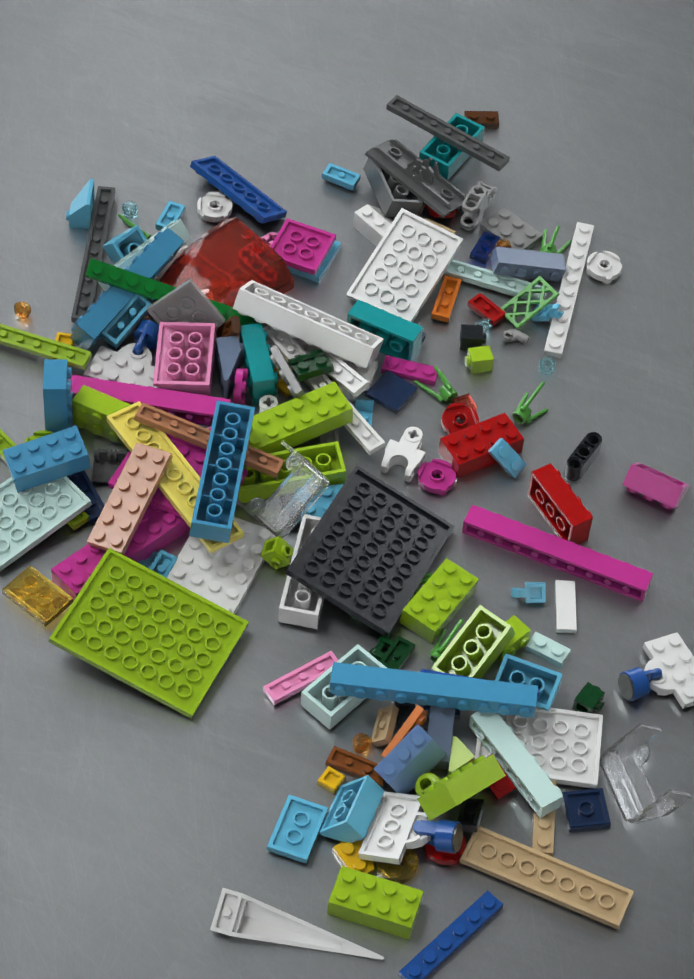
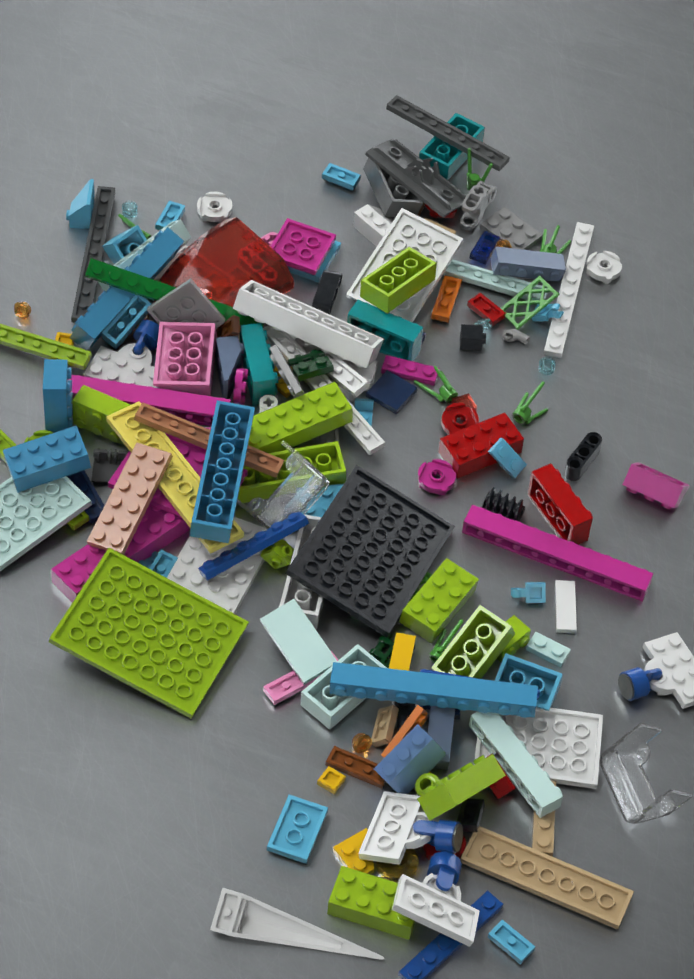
(37, 596): clear yellow plate -> none
(238, 189): blue plate -> none
(254, 545): none -> blue plate
(298, 641): none -> light aqua tile
(327, 291): none -> black beam
(352, 810): medium azure slope -> none
(398, 279): none -> lime brick
(402, 651): none -> yellow tile
(405, 453): white piece -> none
(438, 900): none -> white plate
(459, 755): yellowish green slope -> none
(473, 178): none -> bright green plant
(479, 359): lime brick -> none
(488, 119): reddish brown plate -> none
(503, 504): none -> black piece
(511, 942): none -> medium azure plate
(586, 809): dark blue tile -> none
(589, 699): dark green brick -> none

